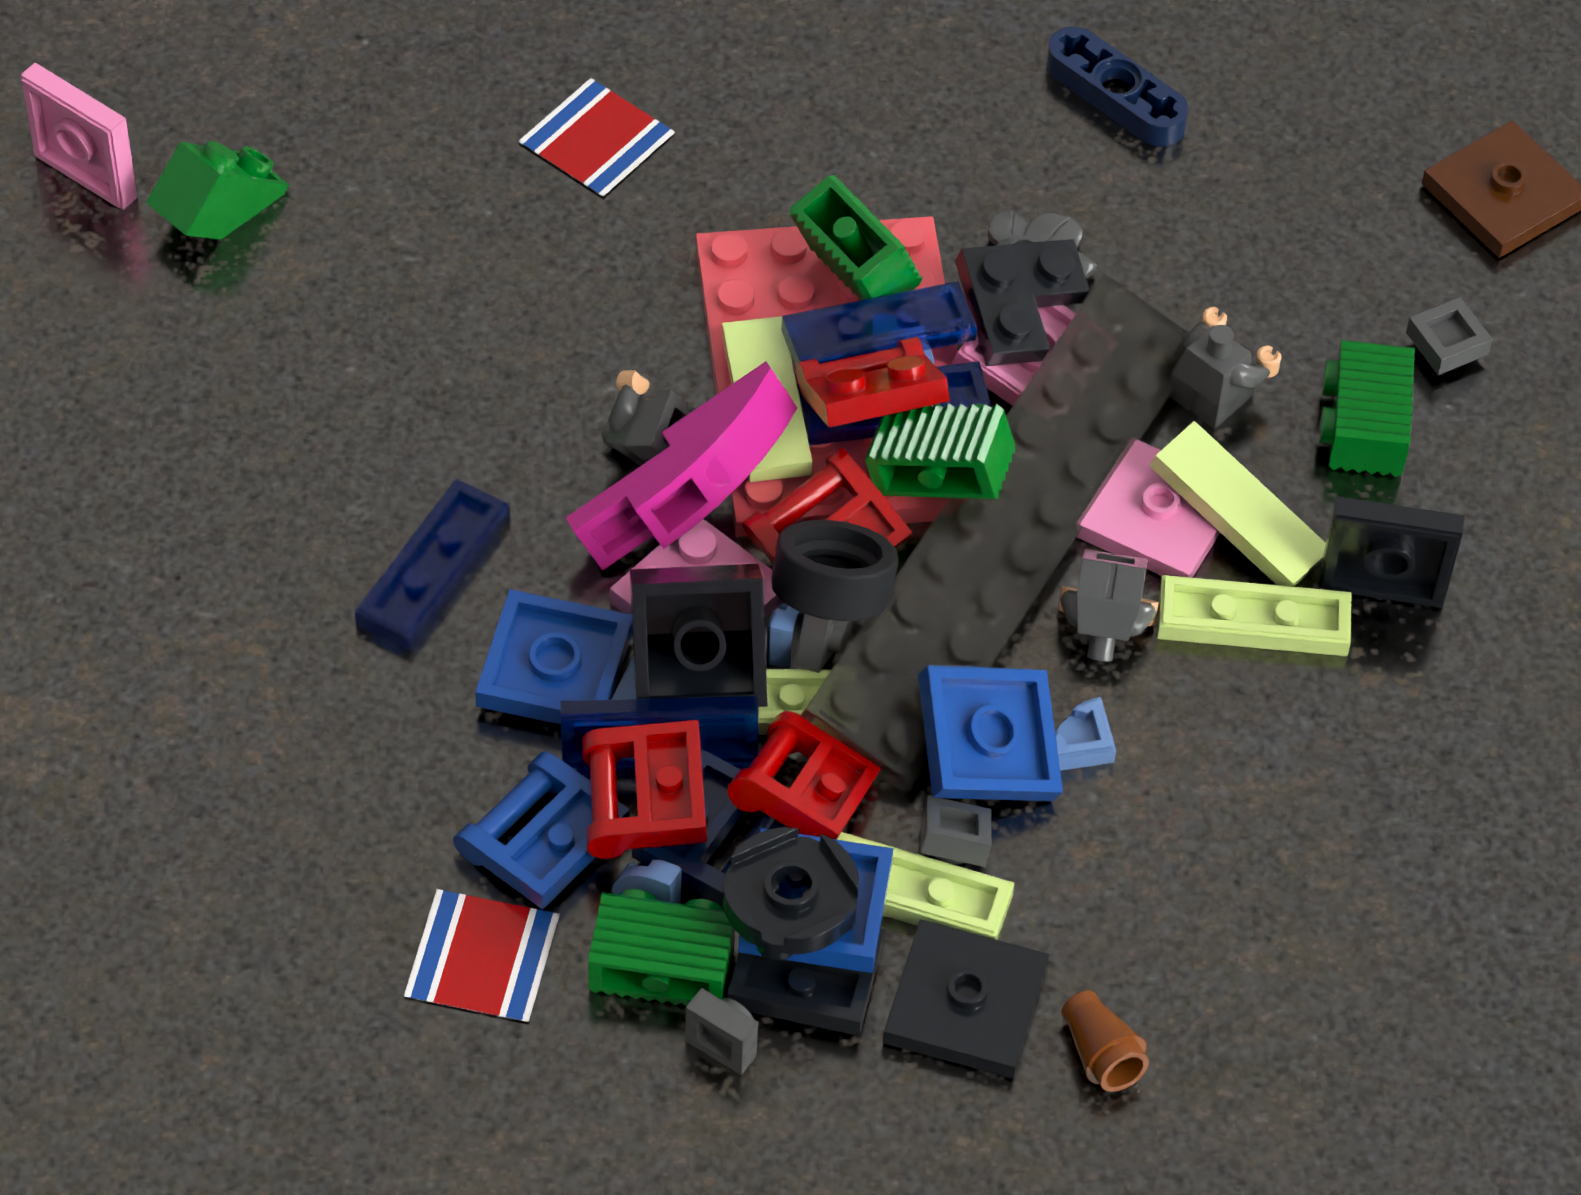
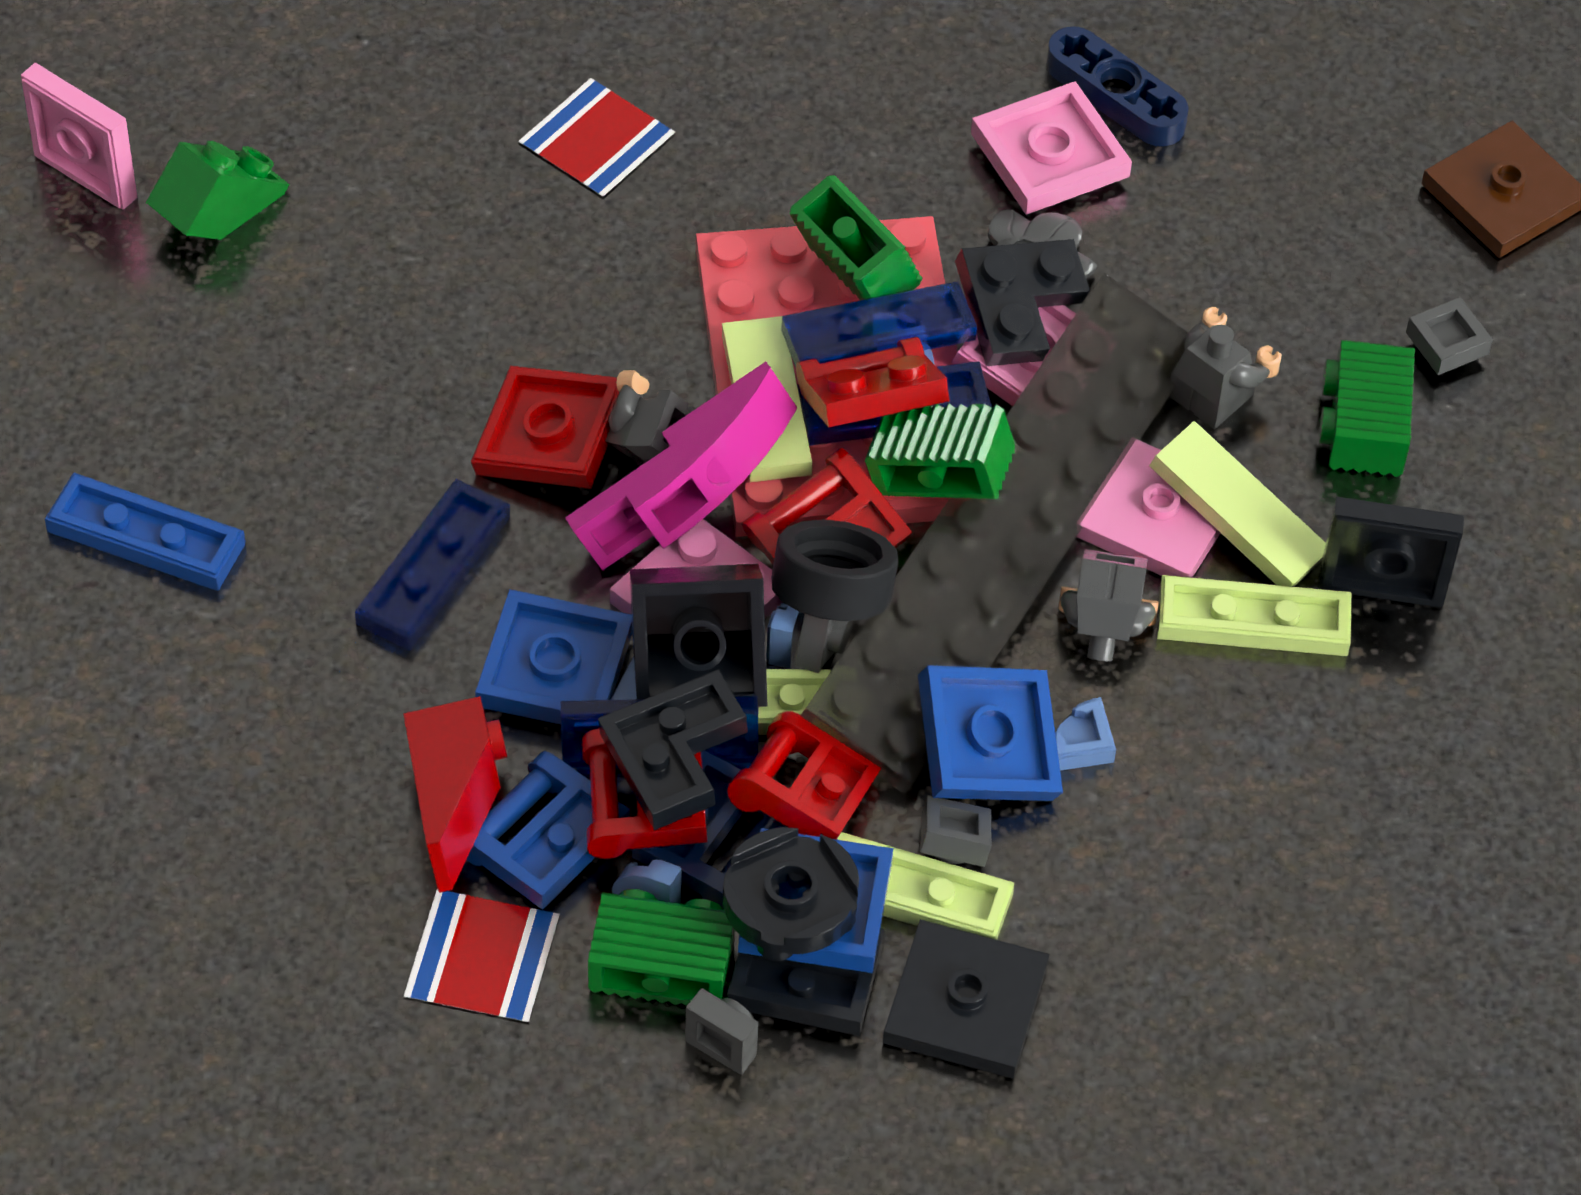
(145, 531): none -> blue tile
(454, 779): none -> red slope
(547, 427): none -> red plate
(658, 743): none -> black plate
(1051, 147): none -> bright pink plate
(1106, 1044): dark orange cone -> none

